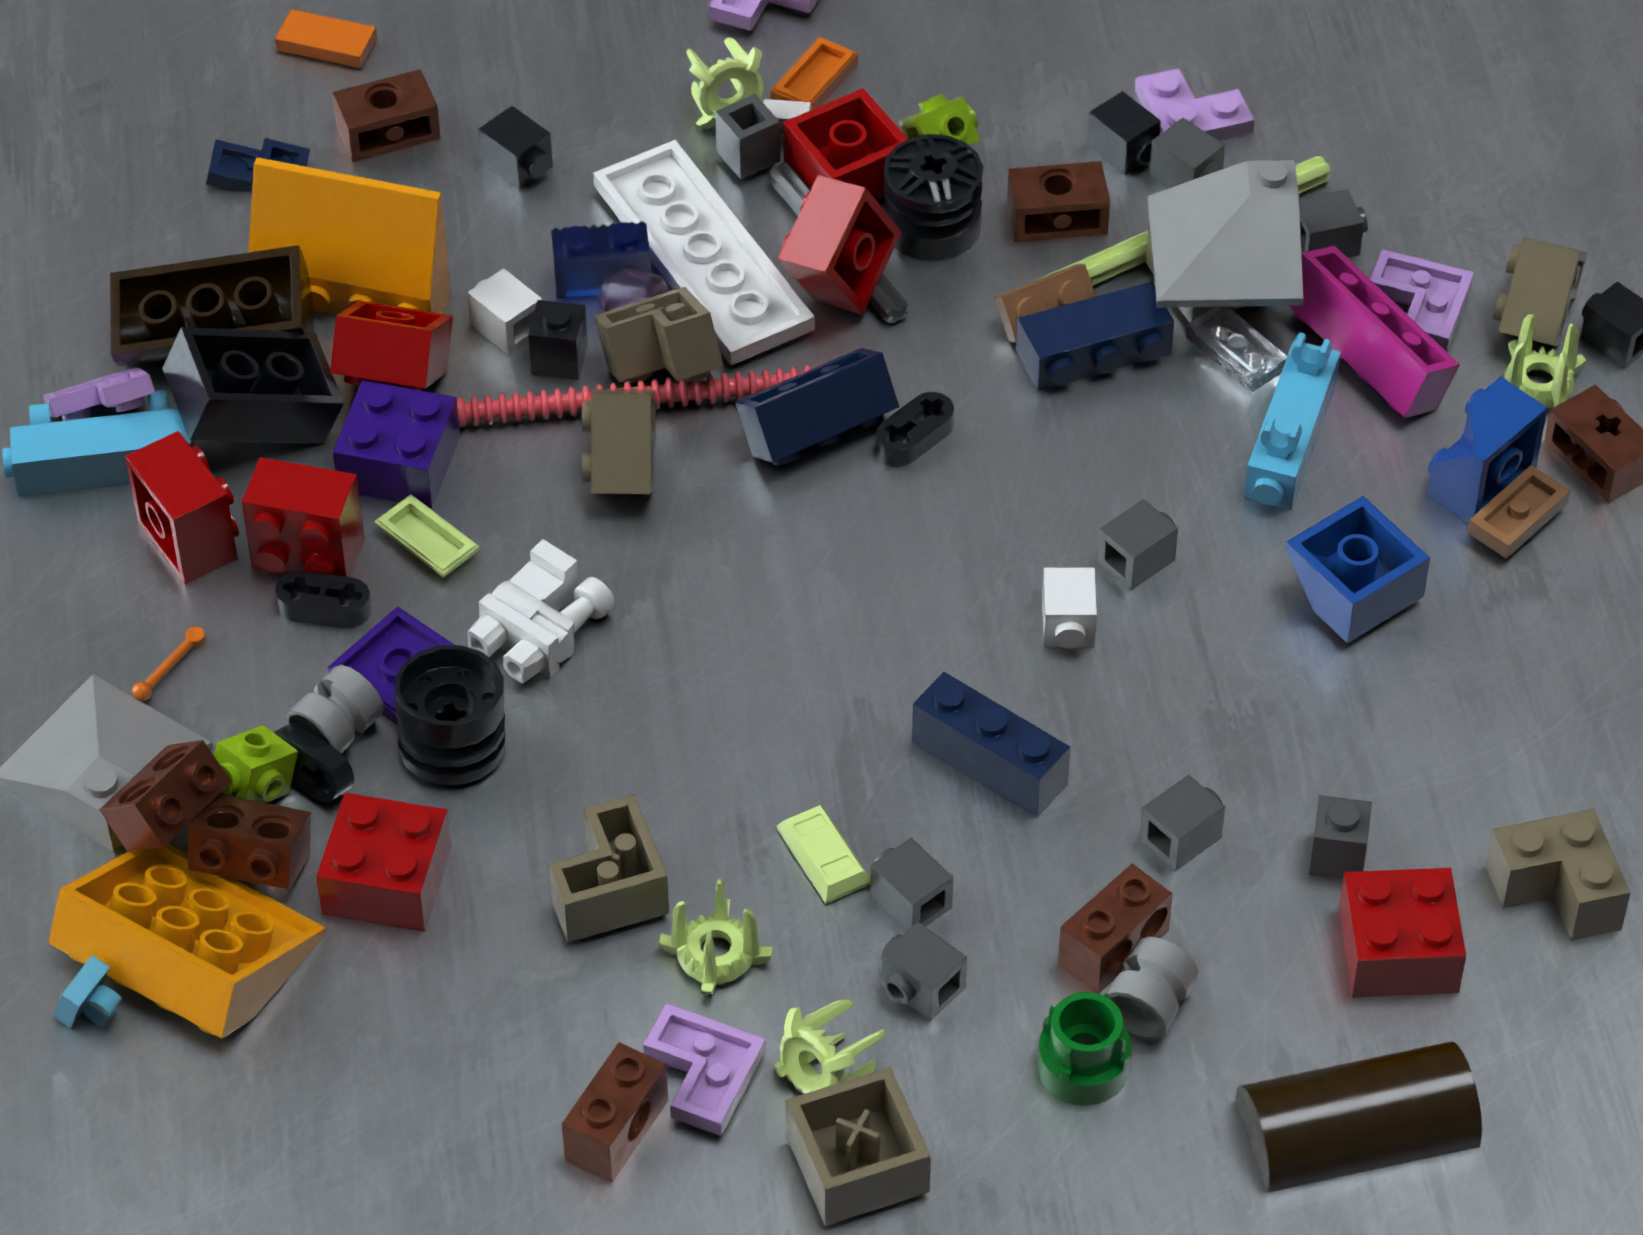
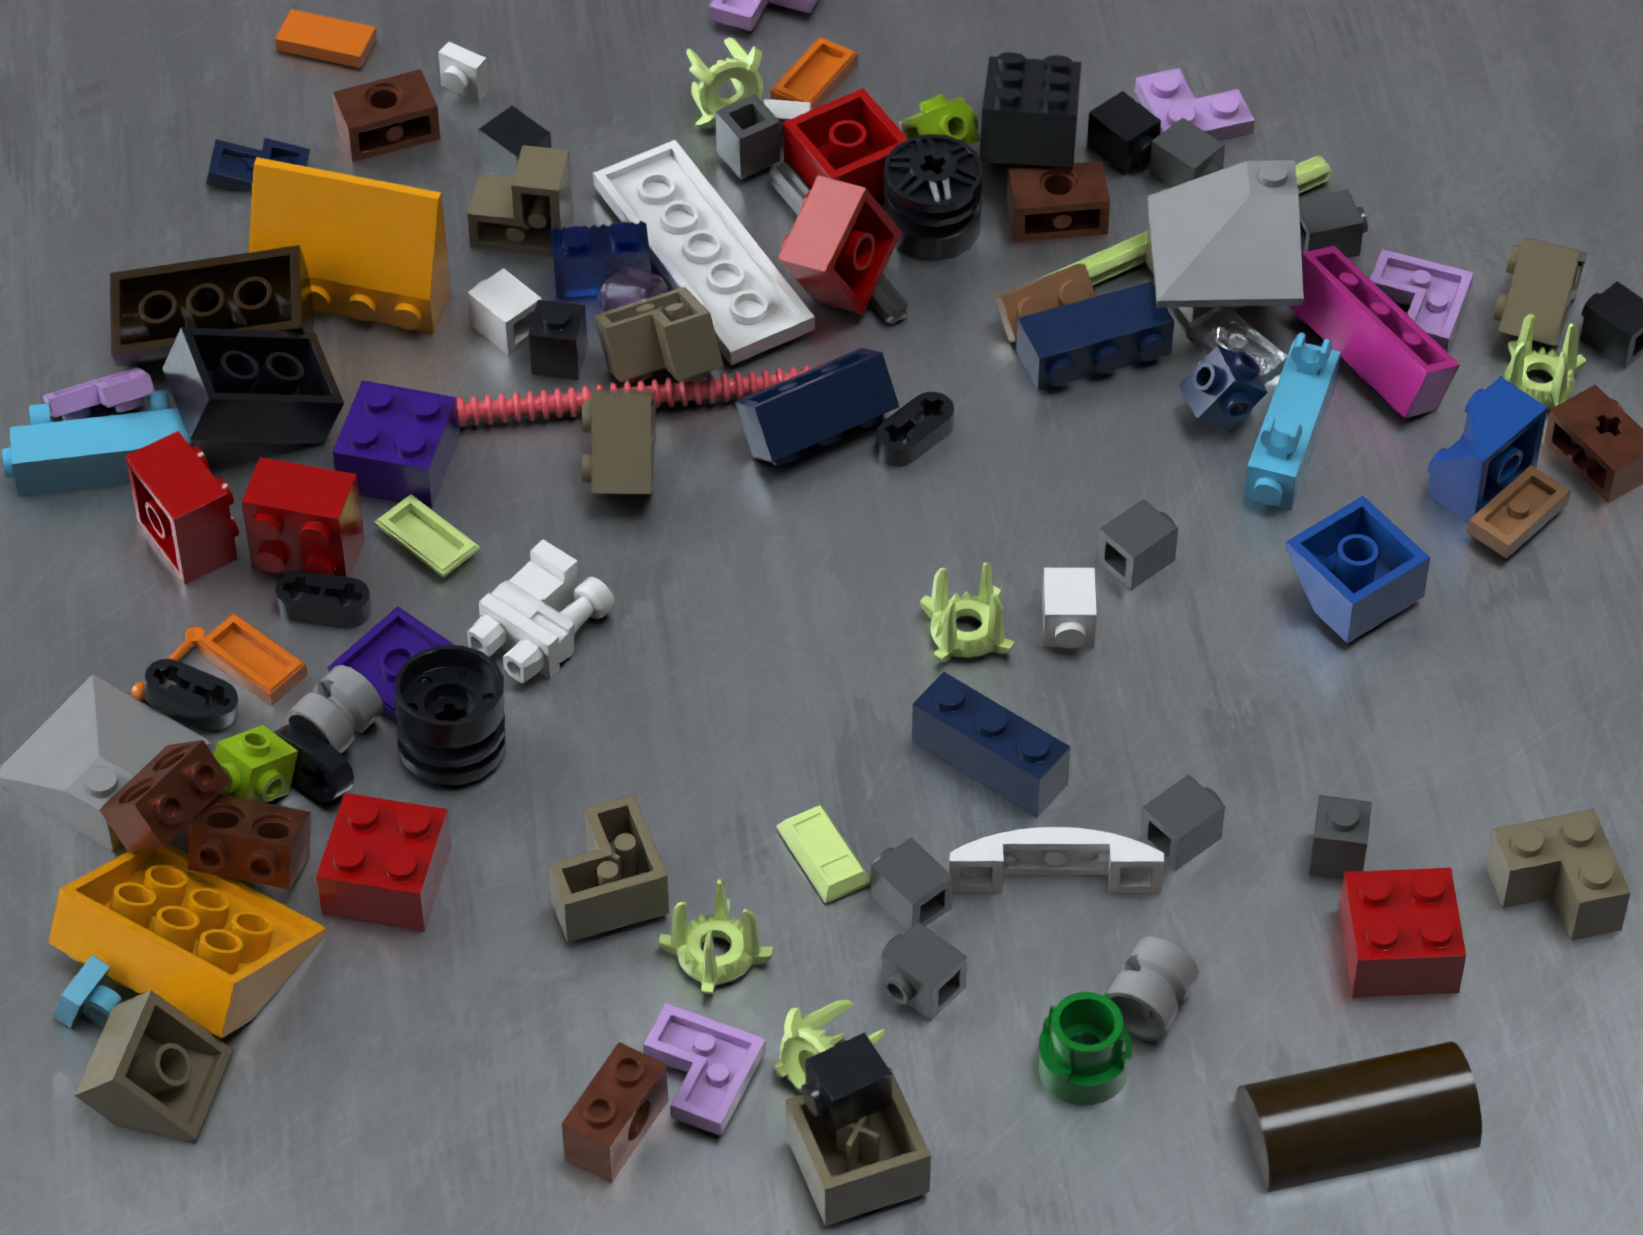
(154, 1069): none -> dark tan slope
(190, 694): none -> black beam
(252, 659): none -> orange tile
(391, 345): red brick -> none
(463, 71): none -> white plate
(525, 208): none -> dark tan brick
(847, 1082): none -> black brick
(984, 607): none -> yellowish green piece
(1030, 110): none -> black brick
(1057, 851): none -> white slope
(1110, 925): copper brick -> none
(1223, 387): none -> dark blue brick

